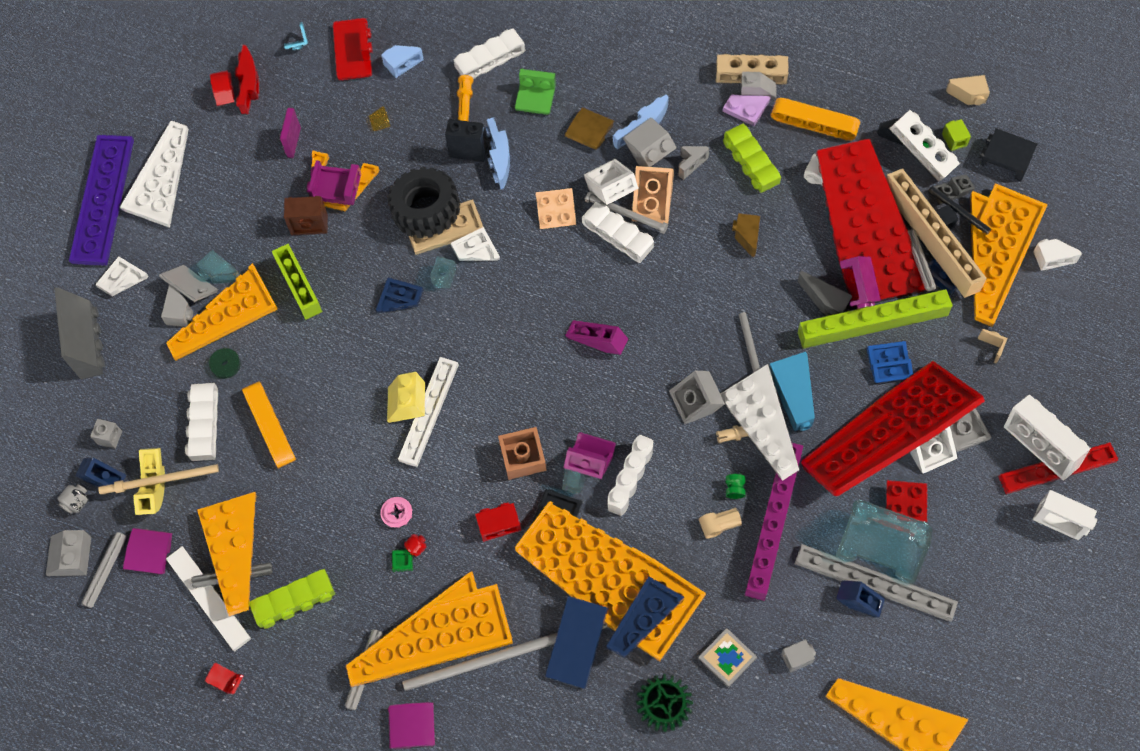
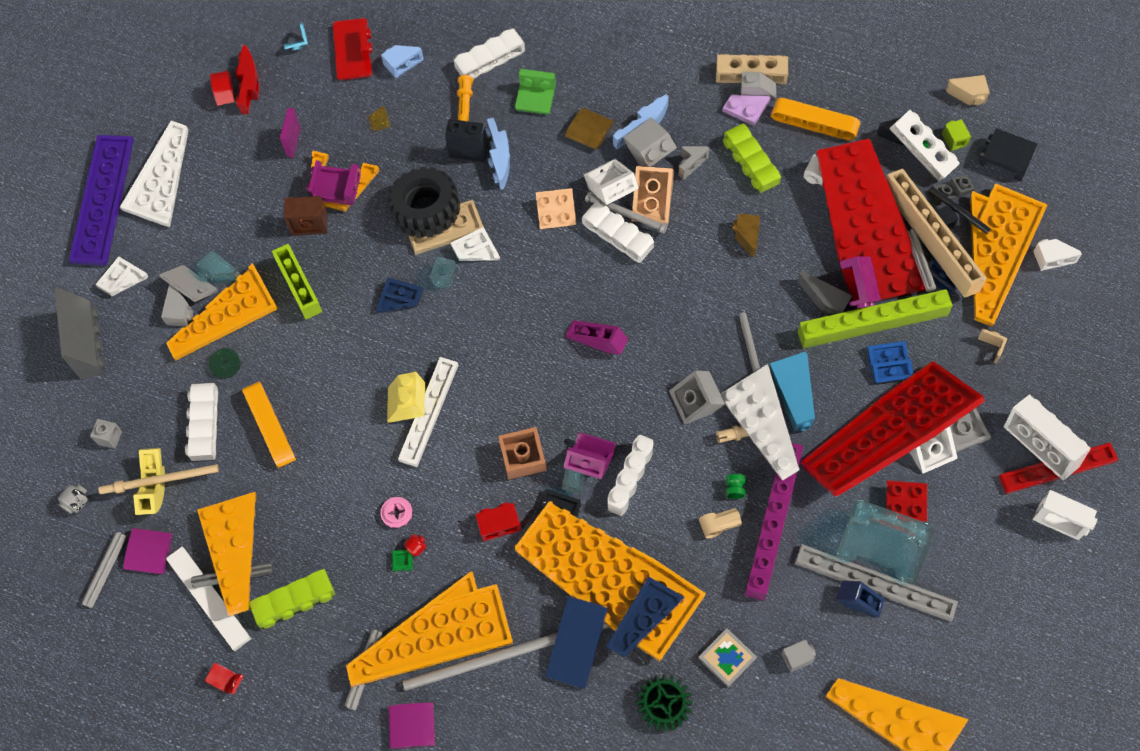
(68, 553): light grey slope -> none
(98, 473): dark blue slope -> none

